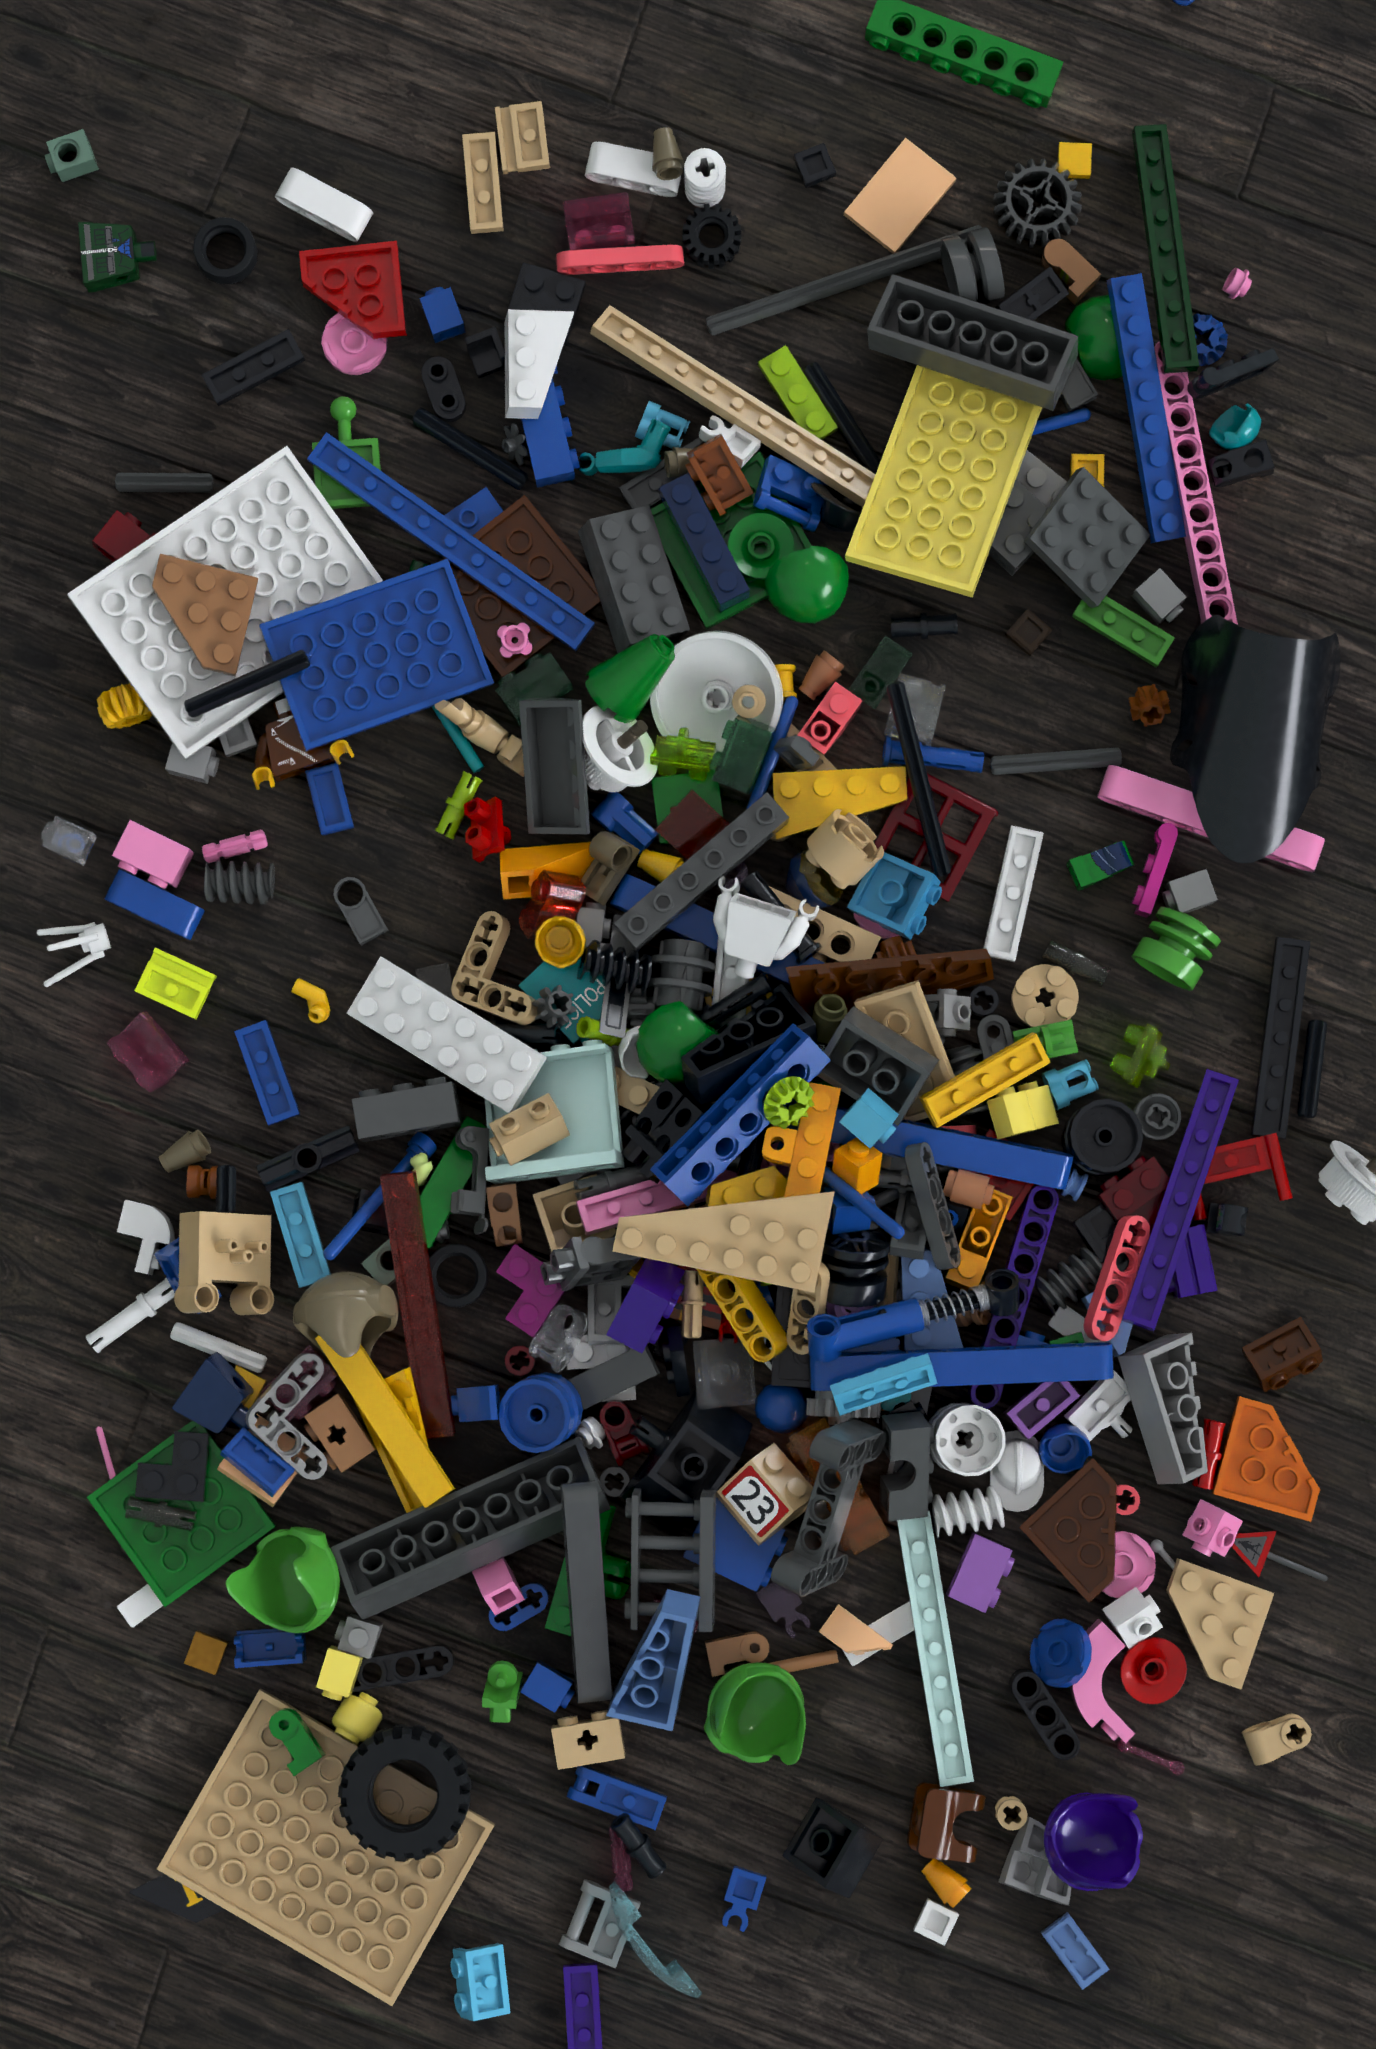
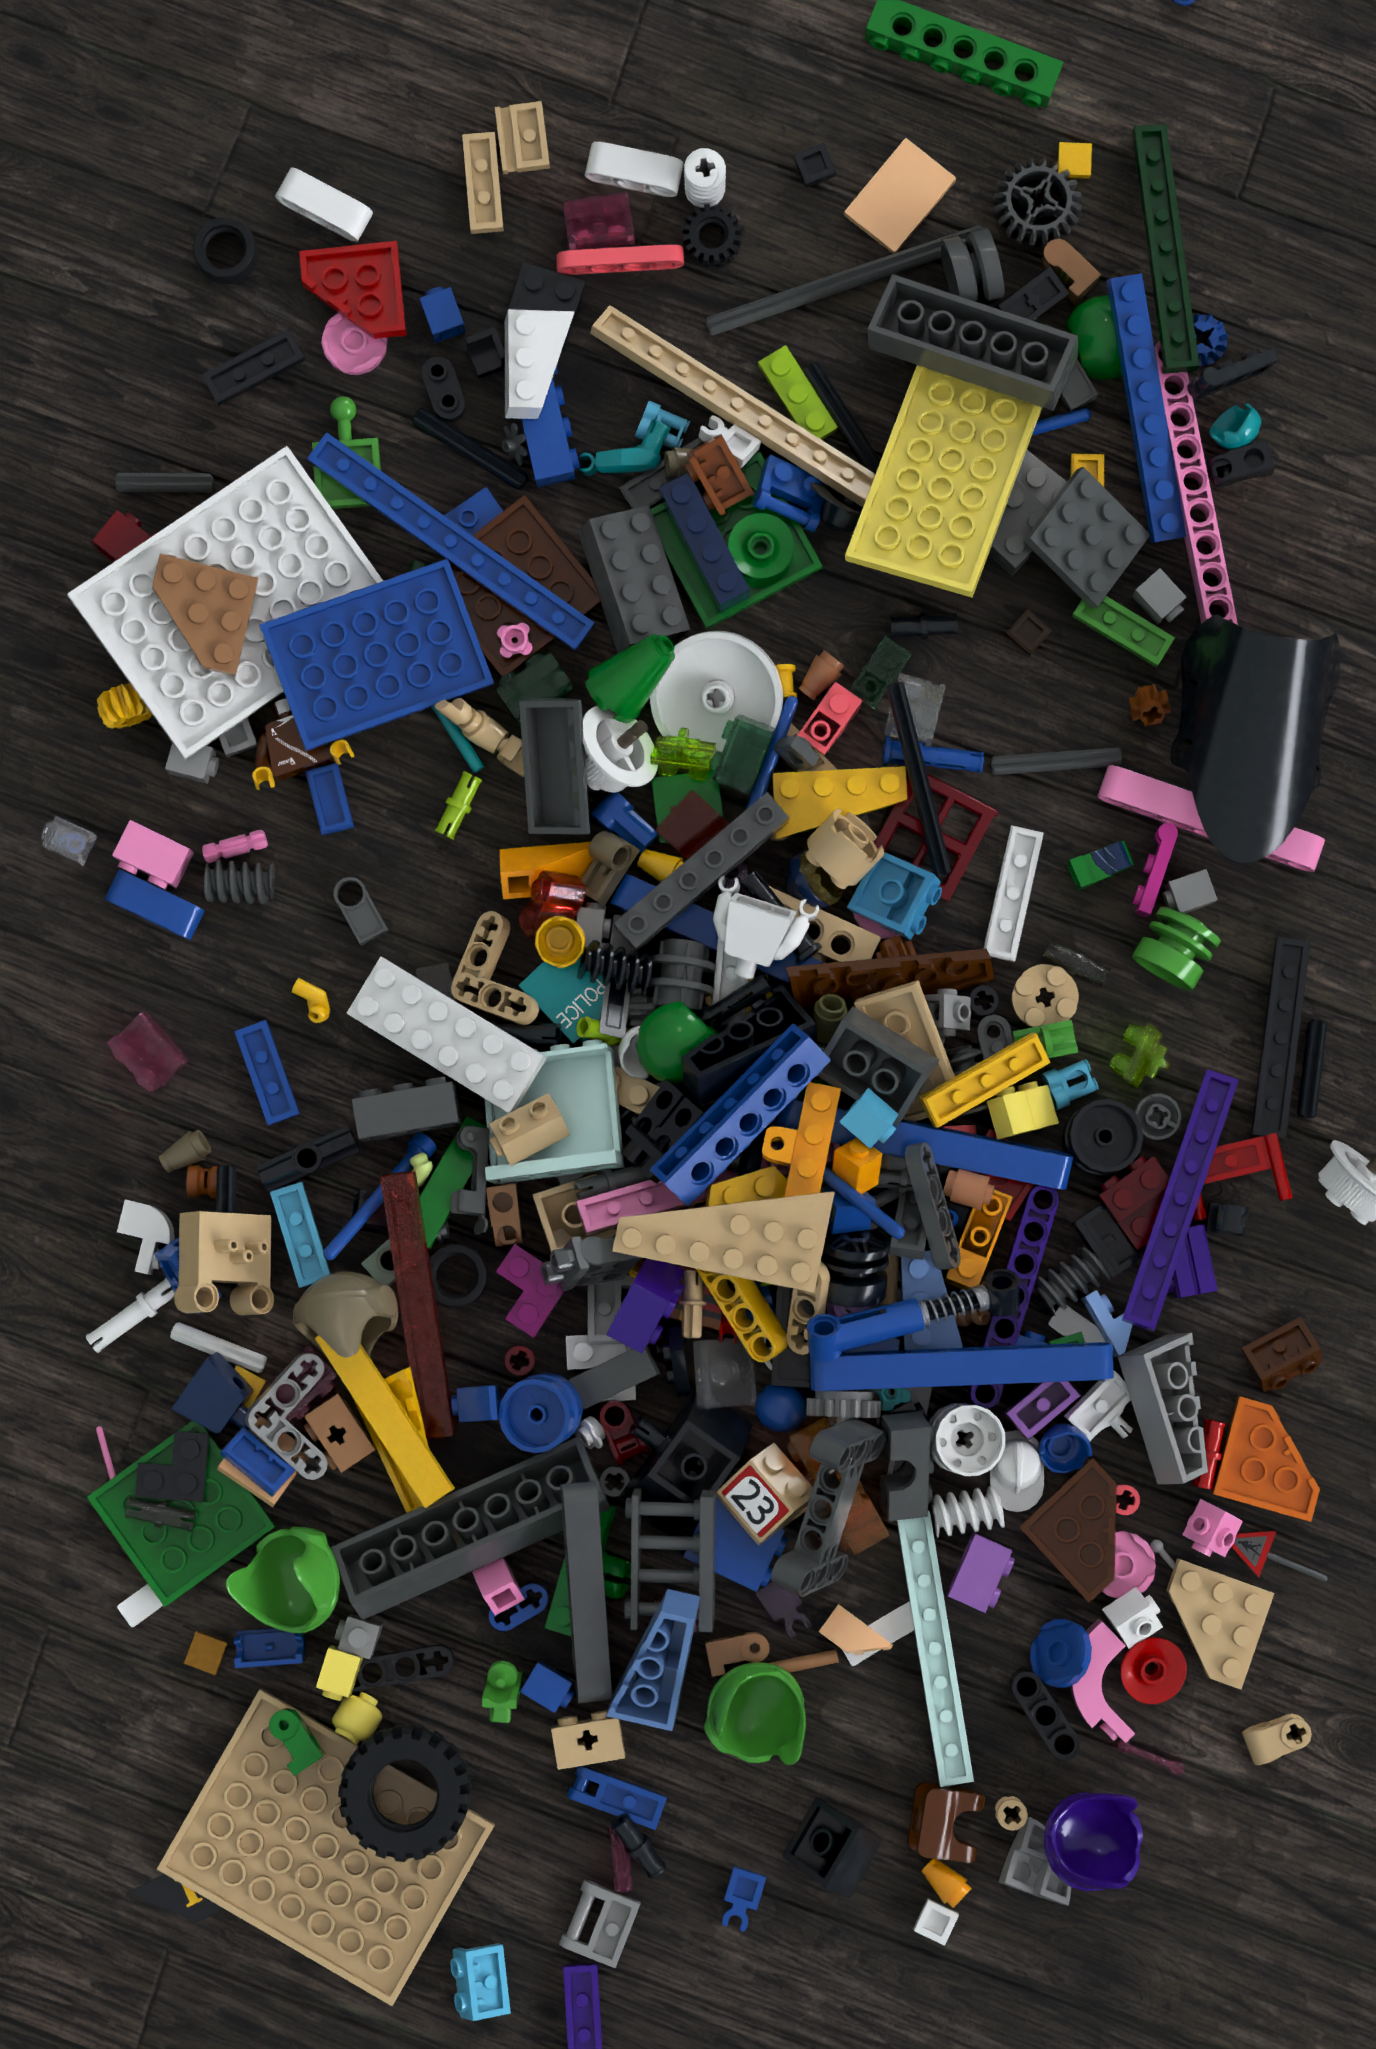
(81, 165): sand green brick -> none
(92, 939): white plant -> none
(111, 255): dark green torso -> none
(175, 983): neon yellow plate -> none
(247, 683): black axle -> none
(487, 830): red hips -> none
(557, 1338): clear piece -> none
(560, 999): dark grey gear -> none
(667, 157): dark tan cone -> none
(673, 1973): clear light blue slope -> none
(759, 701): tan plate -> none
(782, 1093): lime gear -> none
(808, 584): green cylinder -> none
(883, 1384): medium azure plate -> none
(1074, 1950): medium blue plate -> none
(1075, 1185): medium blue bush -> none
(1112, 1275): coral beam -> none
(1237, 283): bright pink plate -> none

